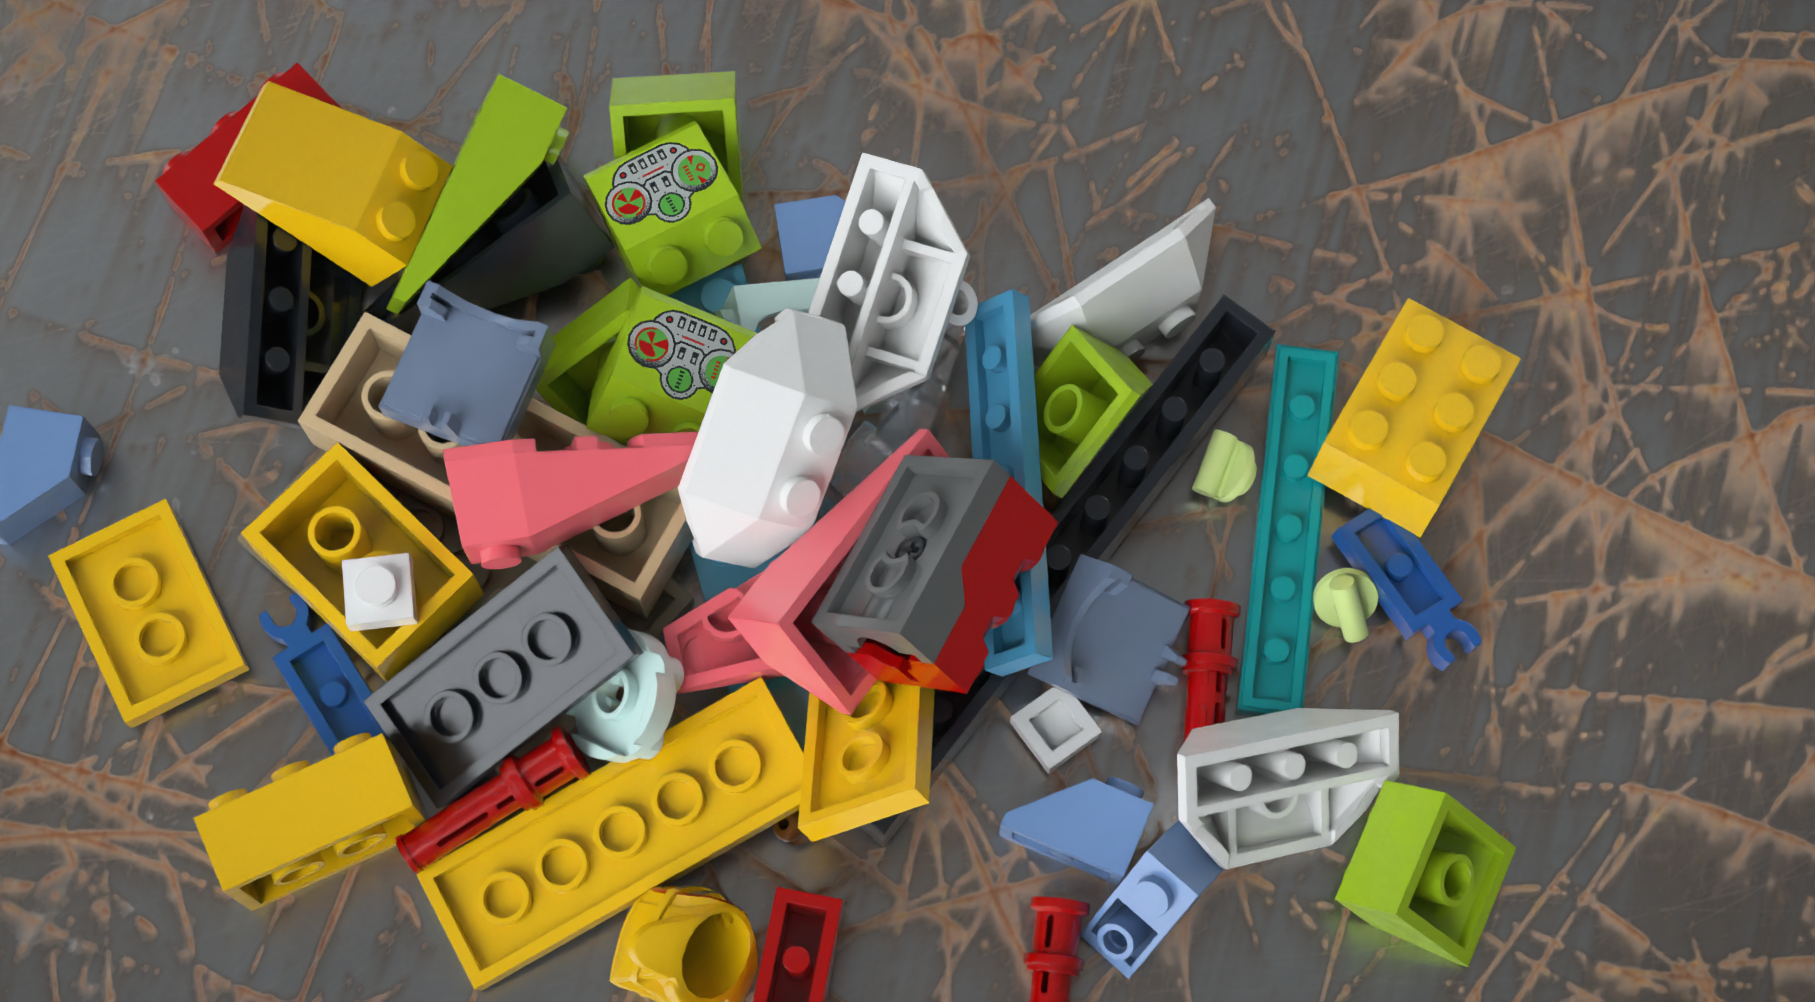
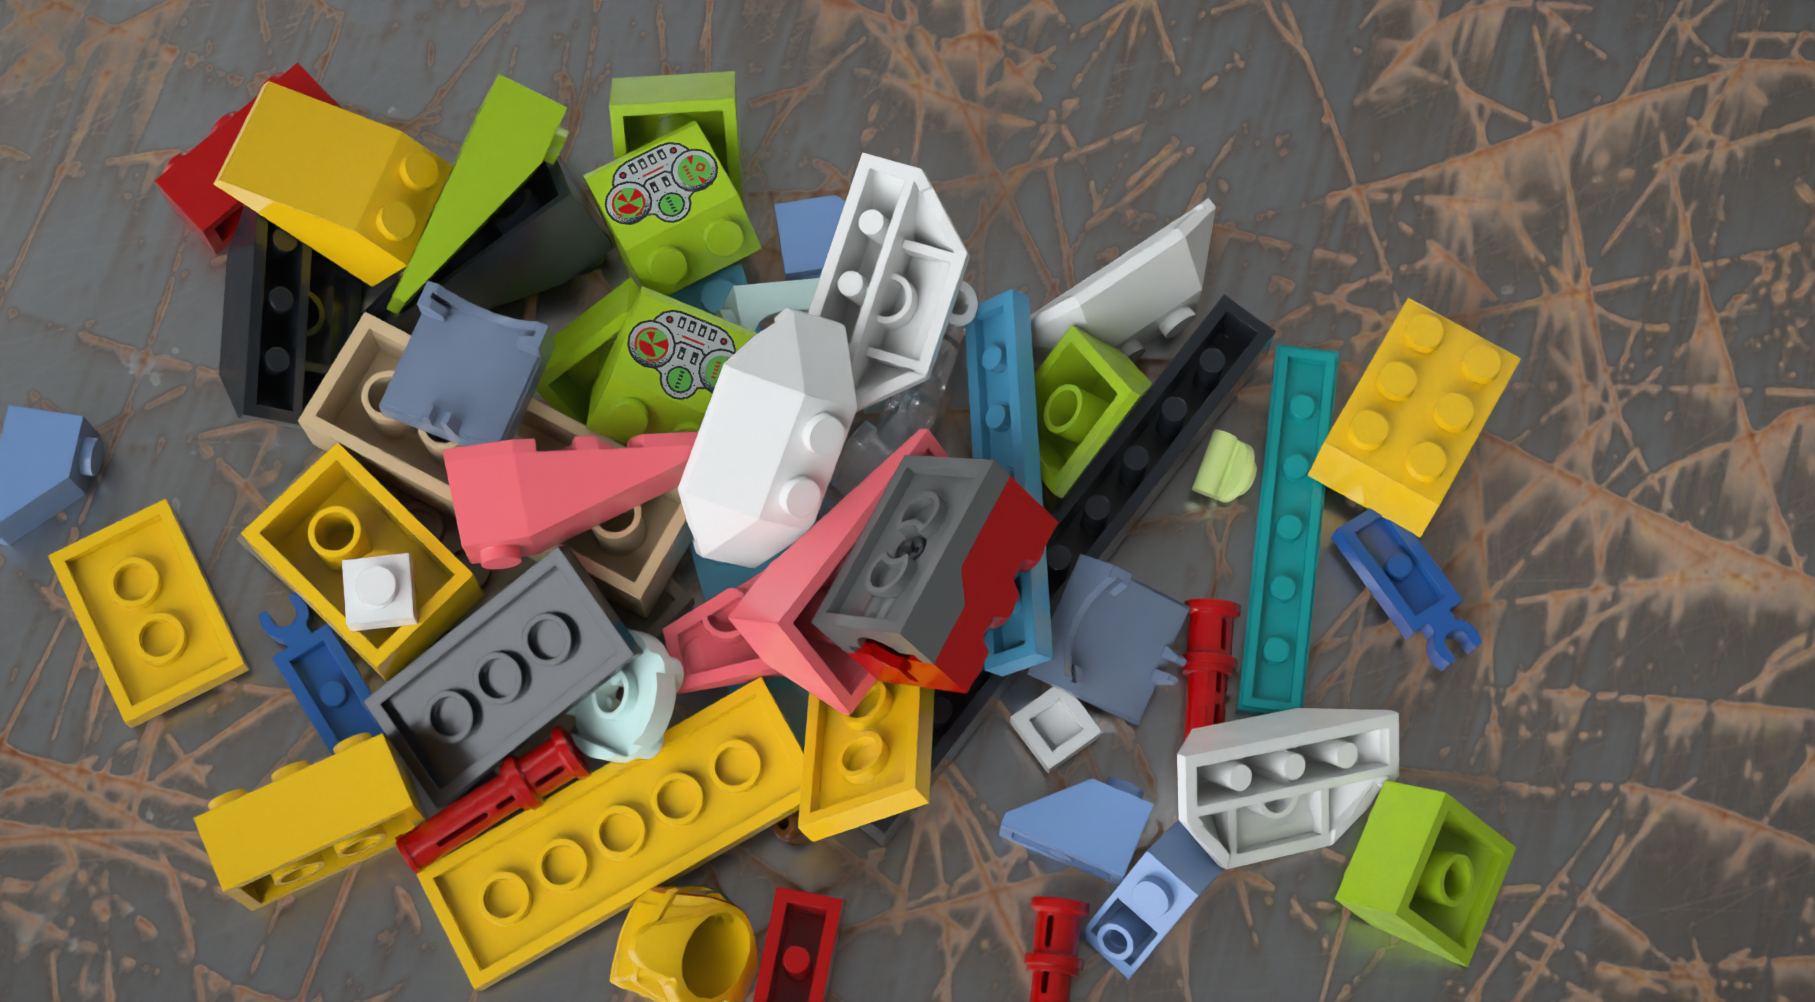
(1346, 601): yellowish green plate -> none

